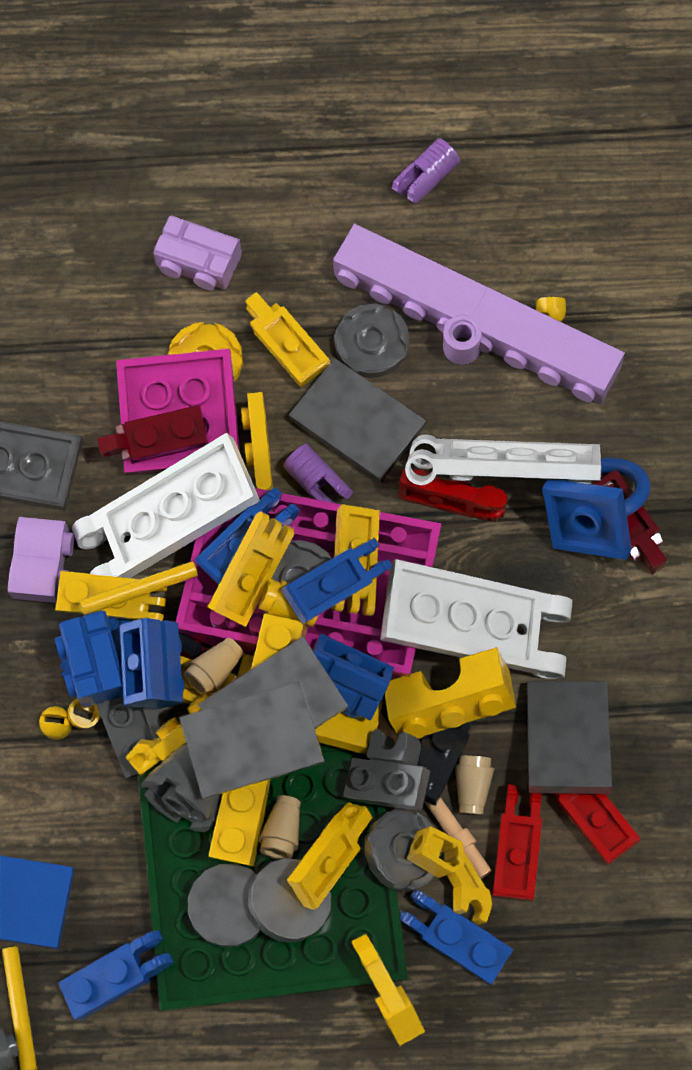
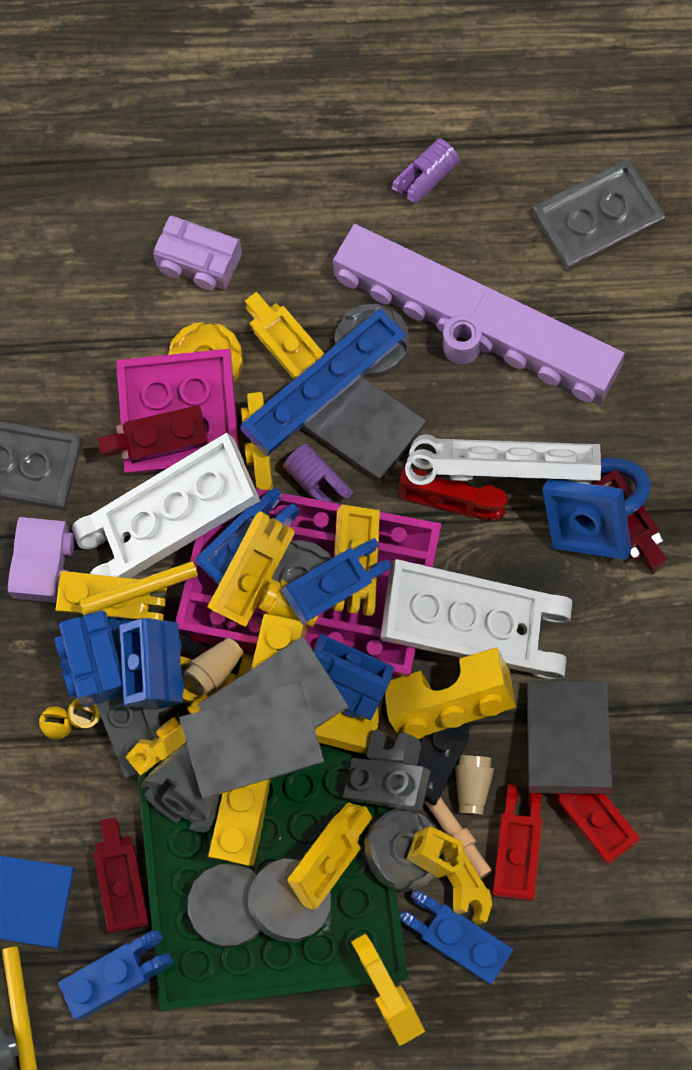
(119, 880): none -> dark red hinge
(281, 829): tan cone -> none
(322, 382): none -> blue plate
(552, 306): yellow hinge -> none
(598, 215): none -> flat silver tile

